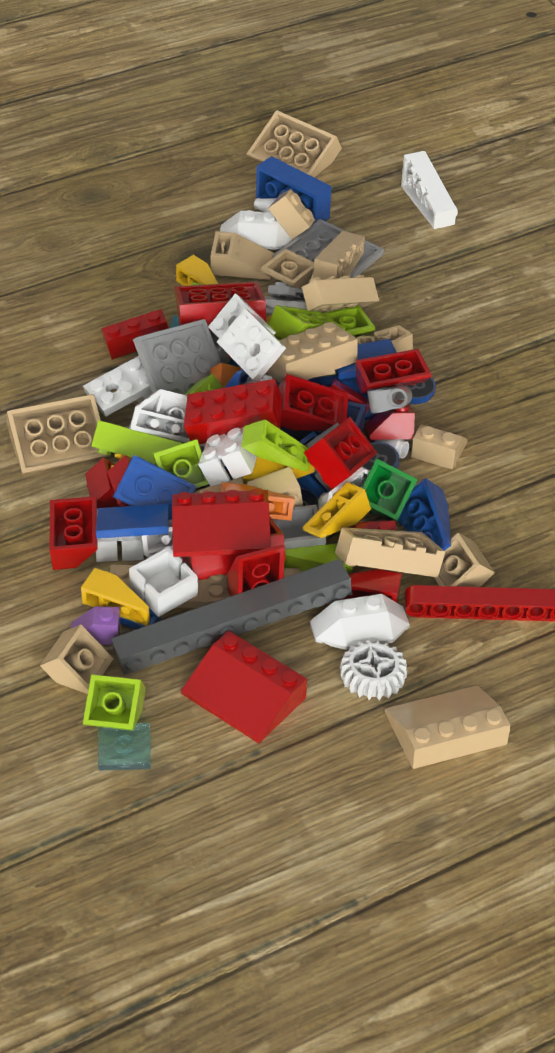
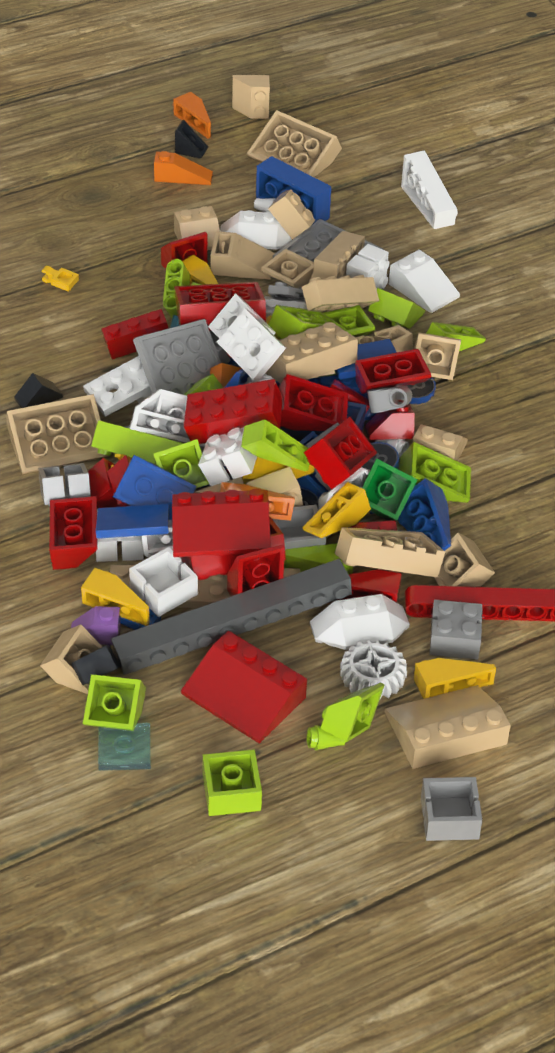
(37, 391): none -> black slope
(52, 482): none -> piece
(60, 278): none -> yellow plate
(96, 663): none -> black slope
(175, 276): none -> lime beam
(178, 169): none -> orange slope
(186, 247): none -> red slope
(188, 142): none -> black slope
(192, 110): none -> orange slope
(196, 221): none -> tan slope
(231, 782): none -> lime brick
(251, 95): none -> tan slope
(320, 739): none -> lime cone
(352, 713): none -> lime slope
(370, 263): none -> white piece
(396, 310): none -> lime slope
(422, 281): none -> white slope
(439, 354): none -> tan slope
(439, 469): none -> lime slope
(449, 675): none -> yellow slope
(451, 808): none -> light grey piece
(456, 629): none -> light grey piece
(468, 335): none -> lime slope

